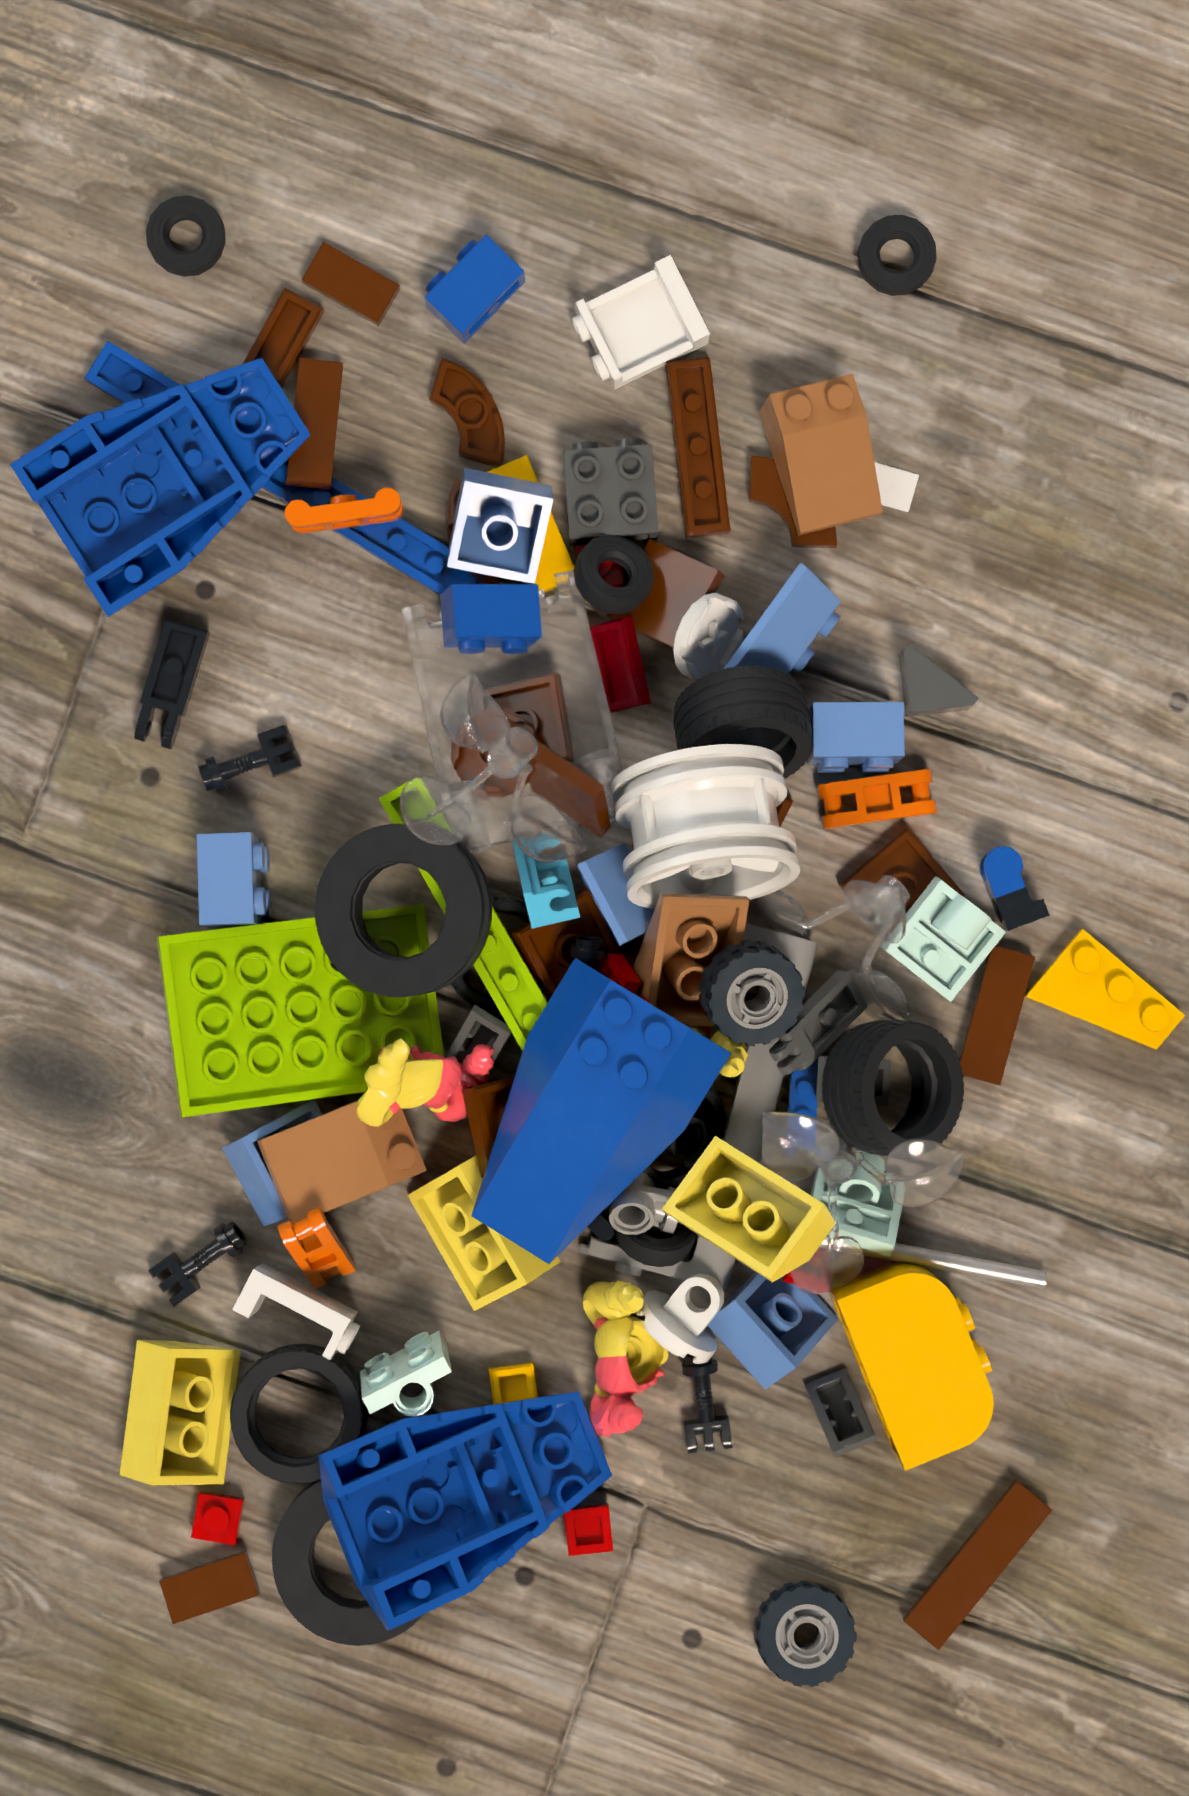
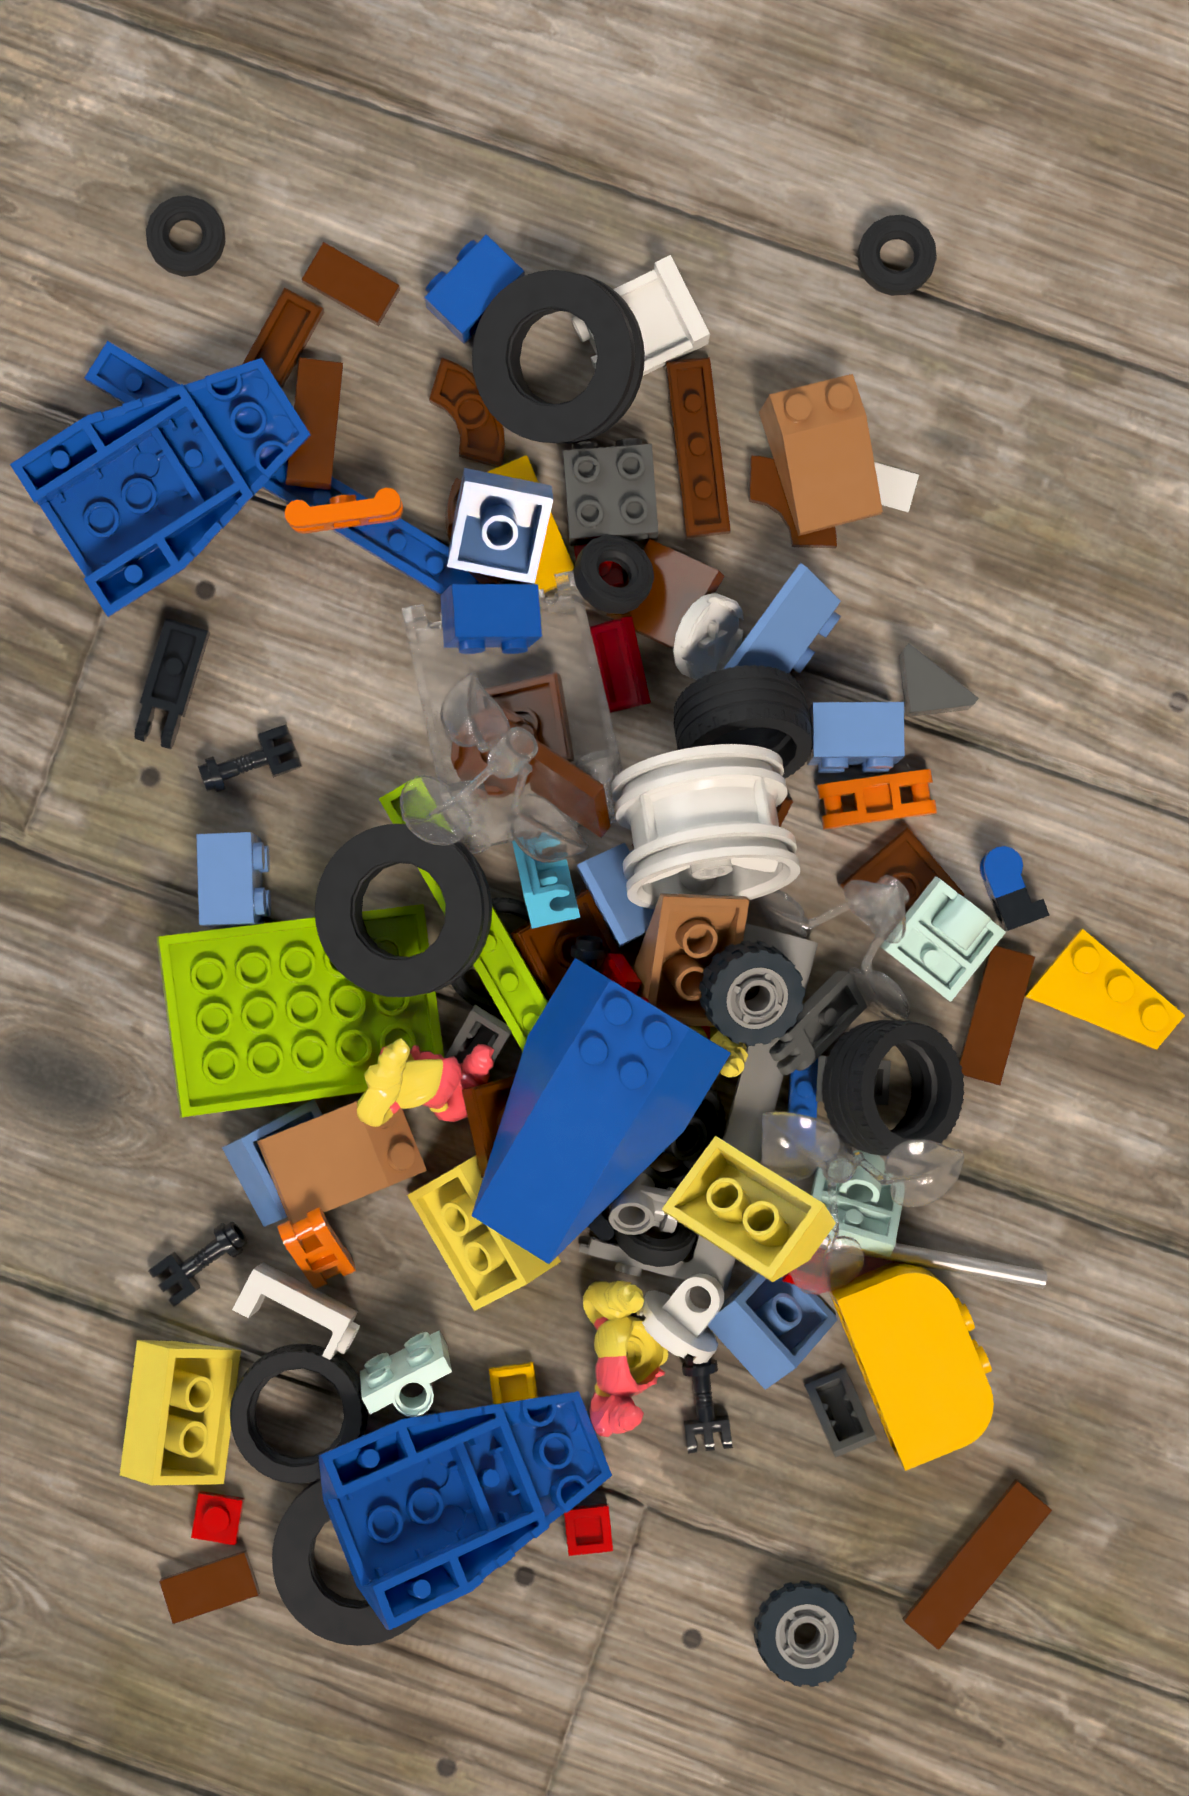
(499, 347): none -> black tyre

